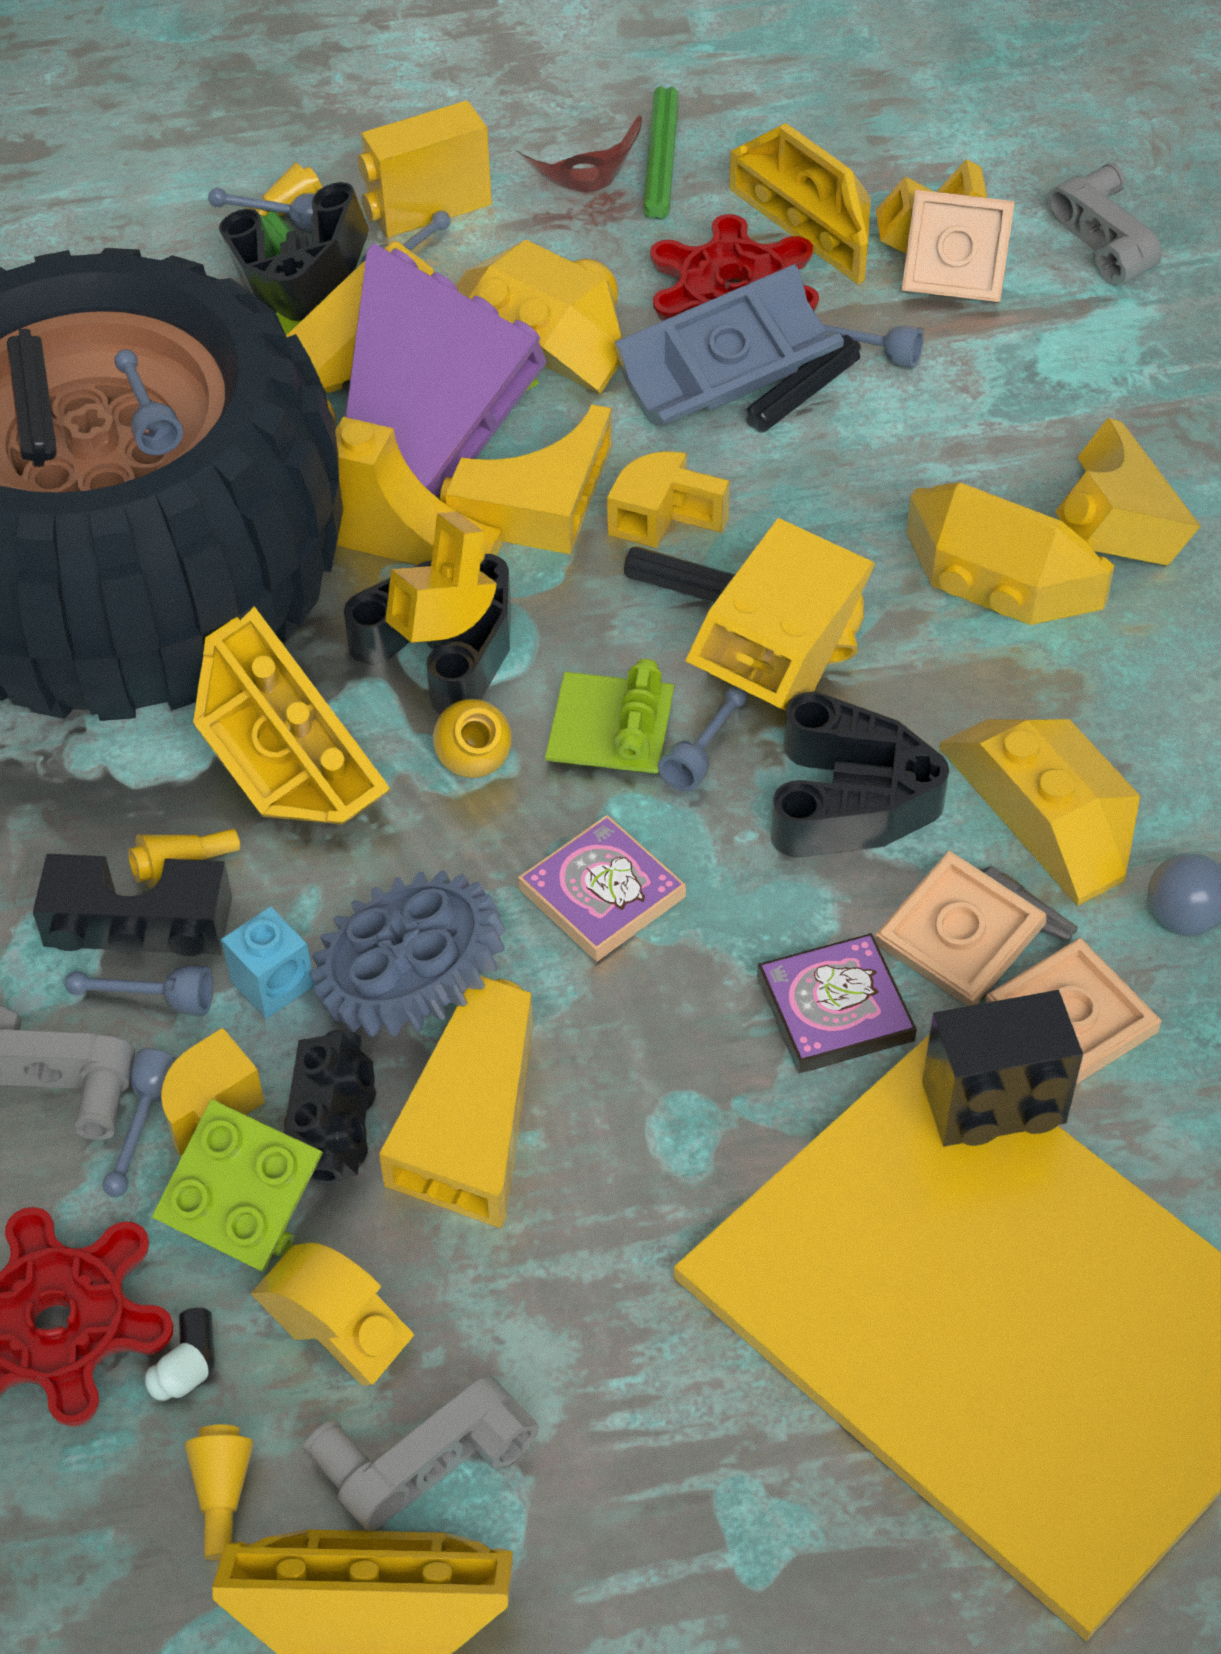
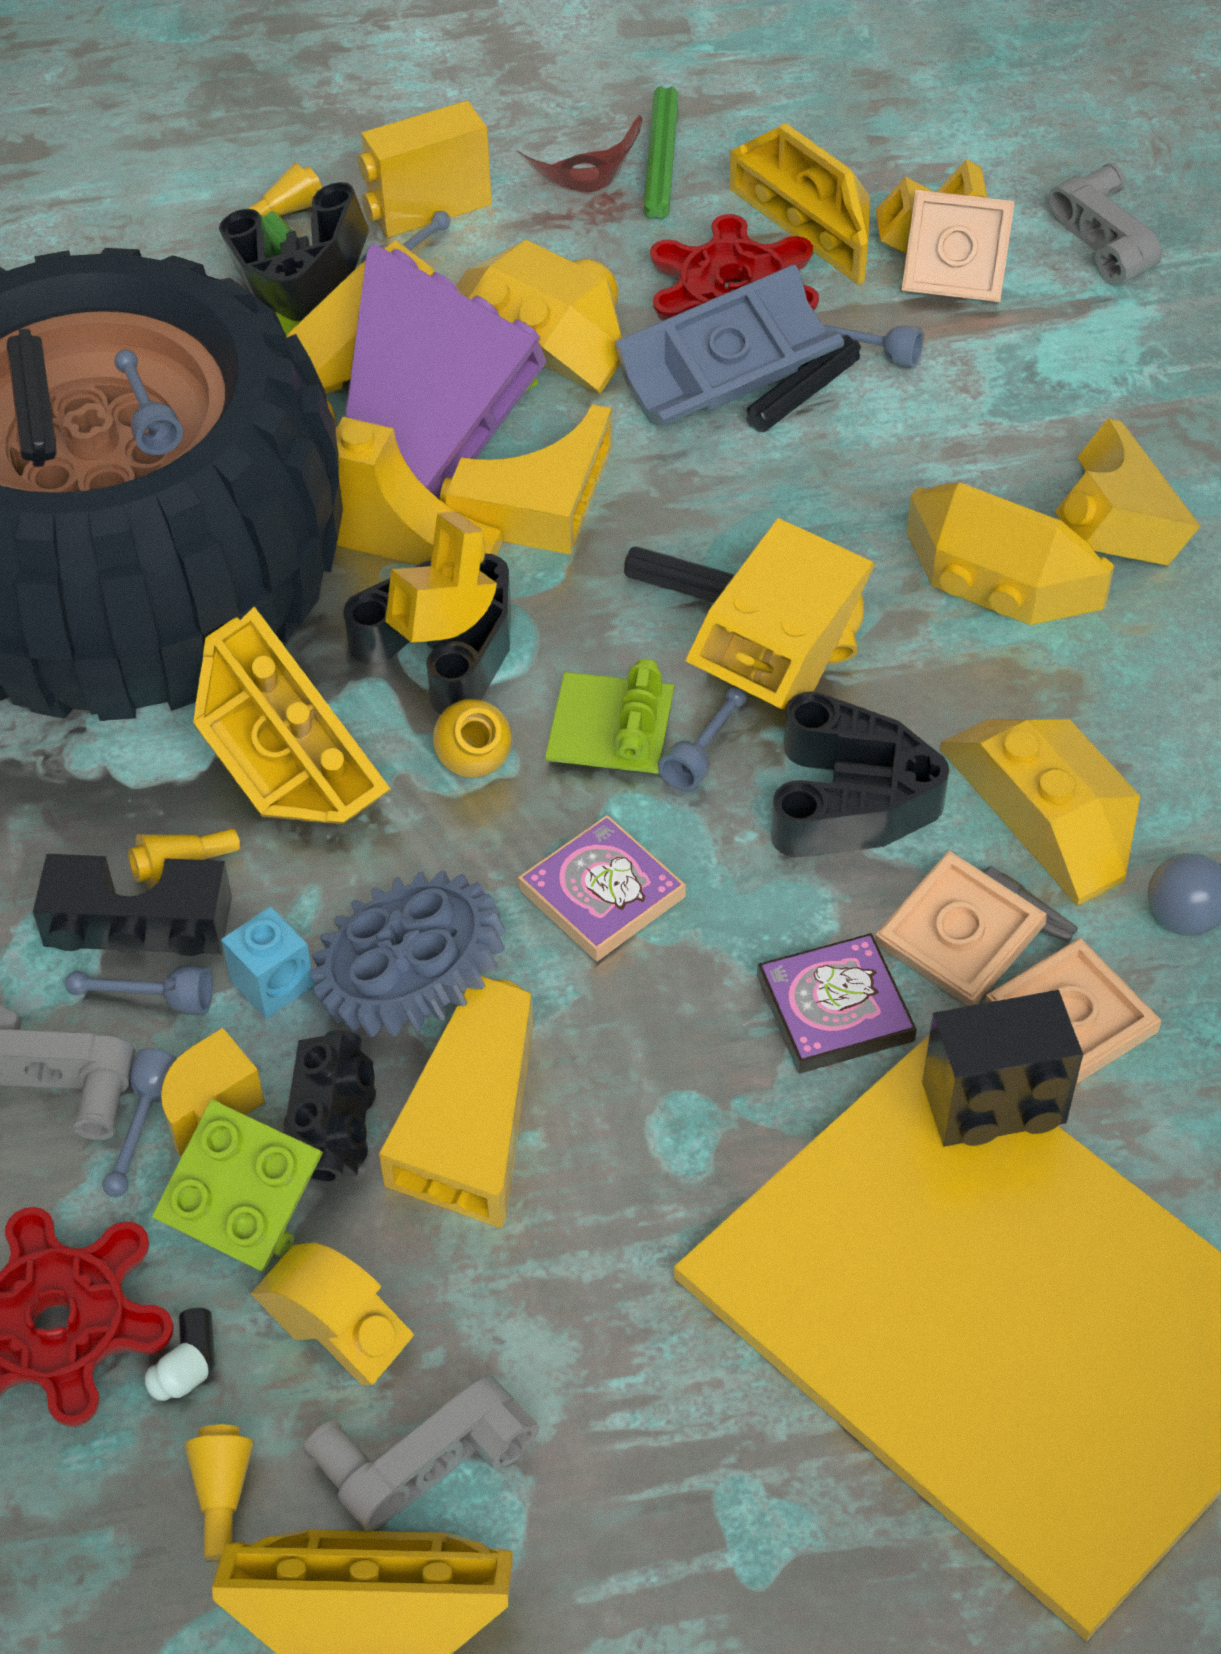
(299, 210): sand blue hinge -> none
(661, 490): yellow brick -> none

